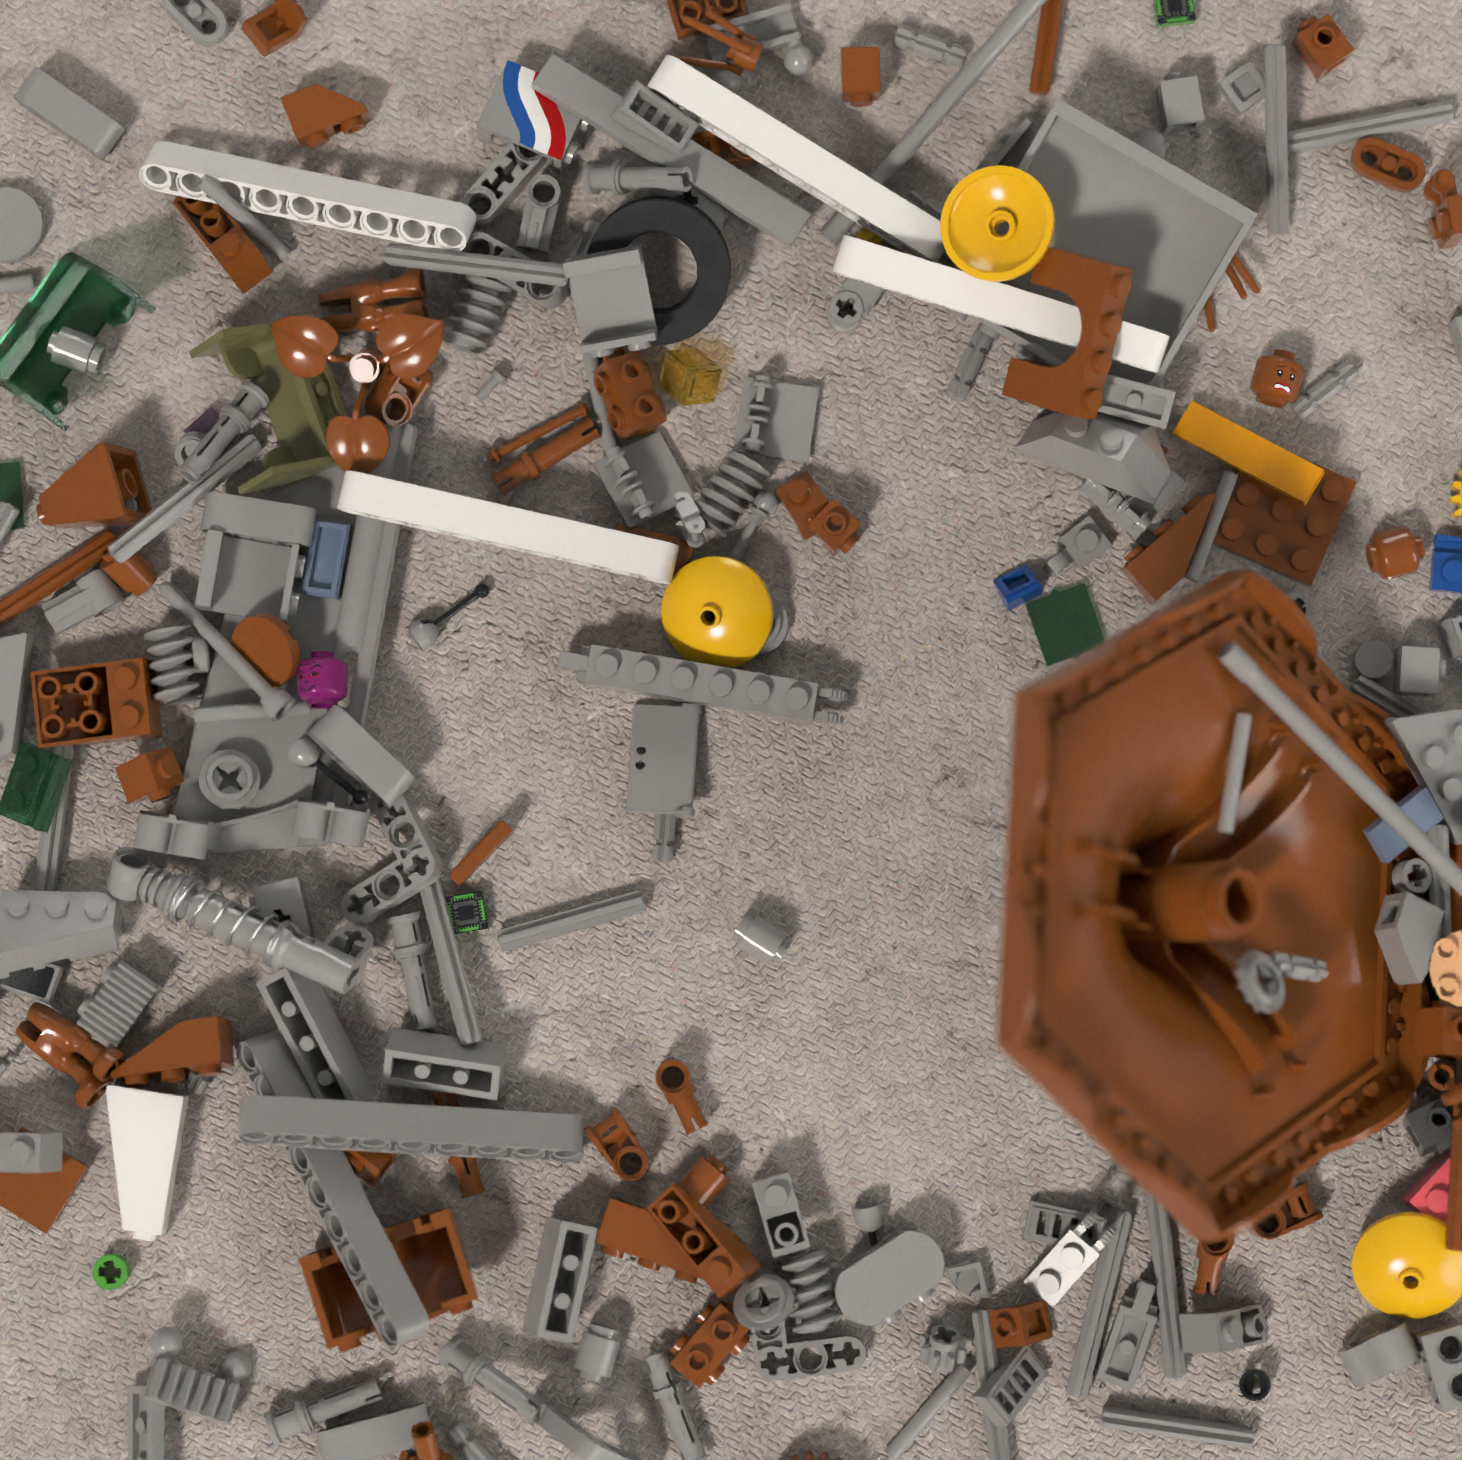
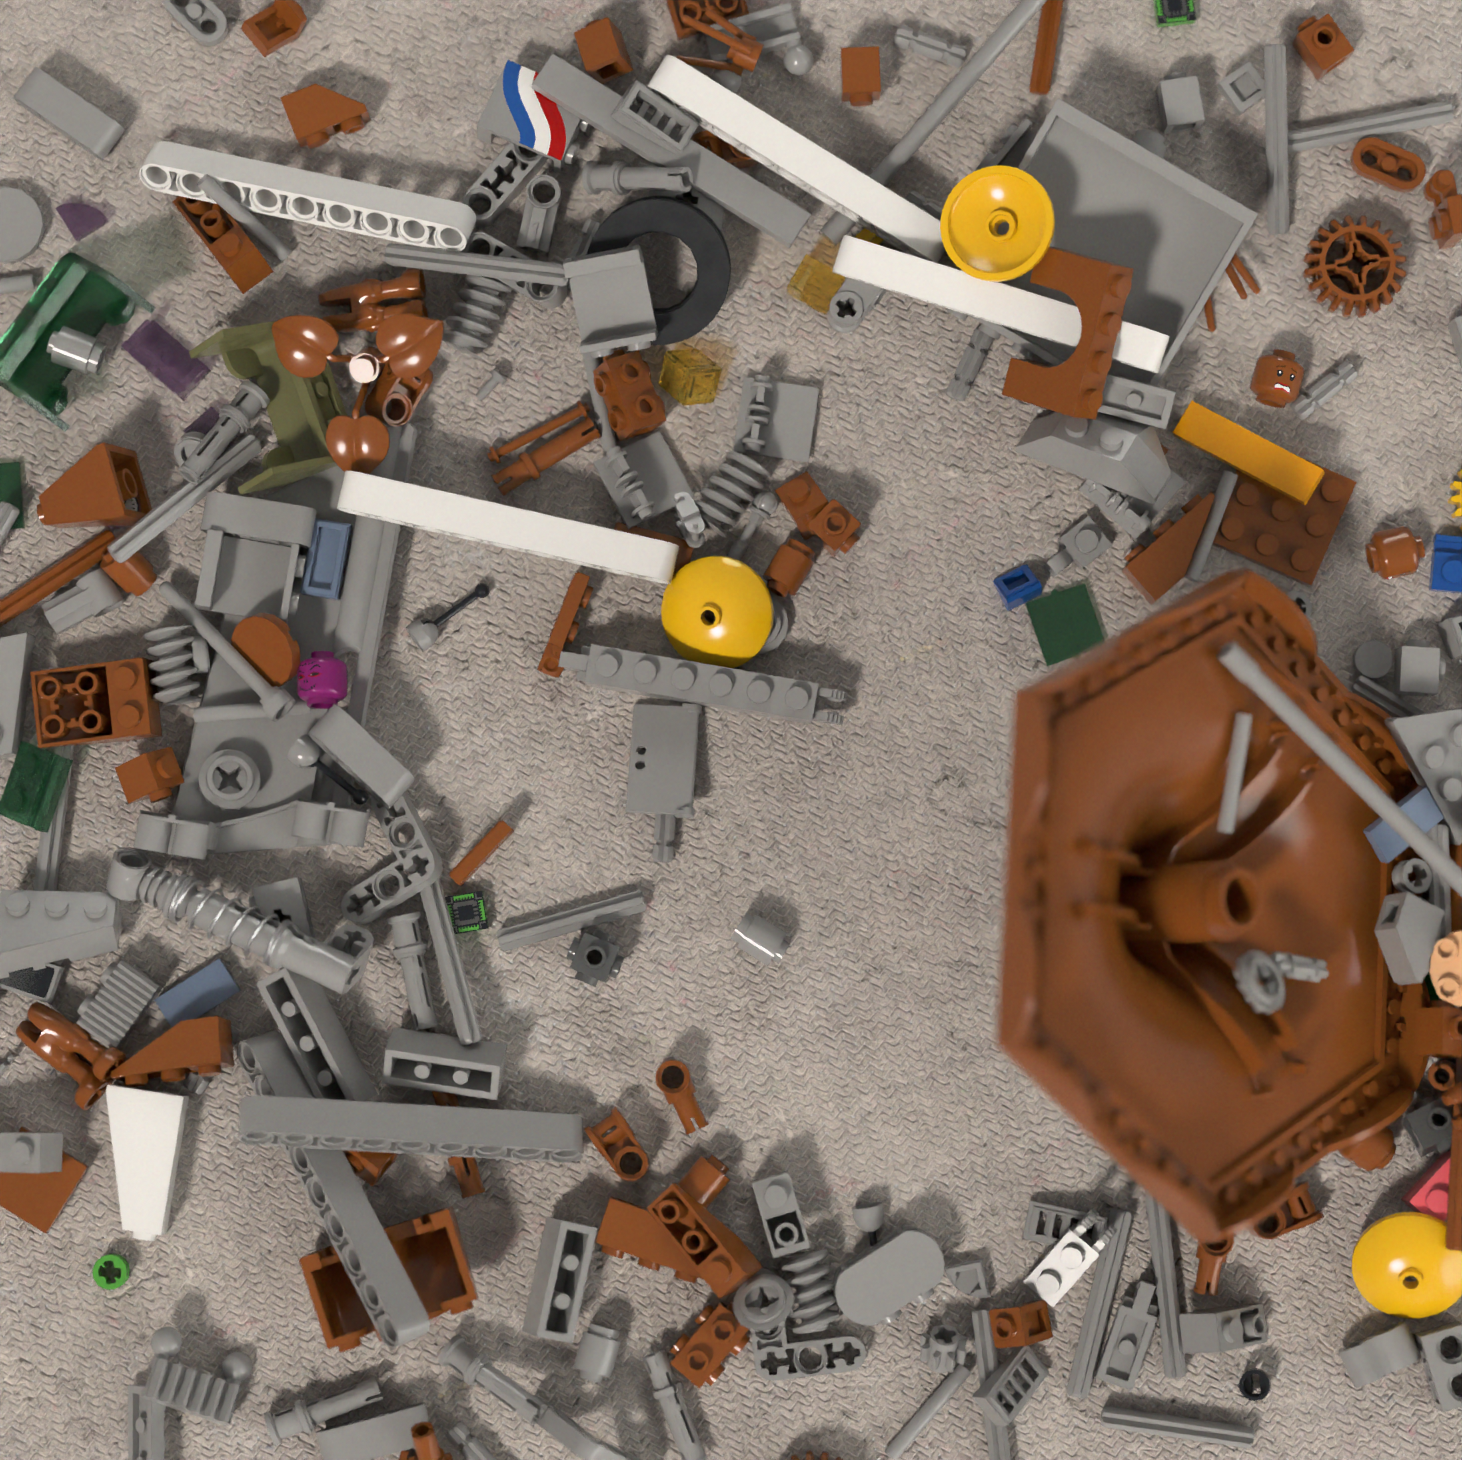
(81, 219): none -> clear purple tile
(165, 359): none -> clear purple hinge
(198, 993): none -> sand blue tile
(564, 626): none -> dark orange hinge
(603, 50): none -> dark orange brick
(610, 962): none -> dark grey brick
(789, 568): none -> dark orange brick
(814, 284): none -> clear yellow panel
(1353, 250): none -> dark orange gear
(1372, 1151): none -> dark orange head

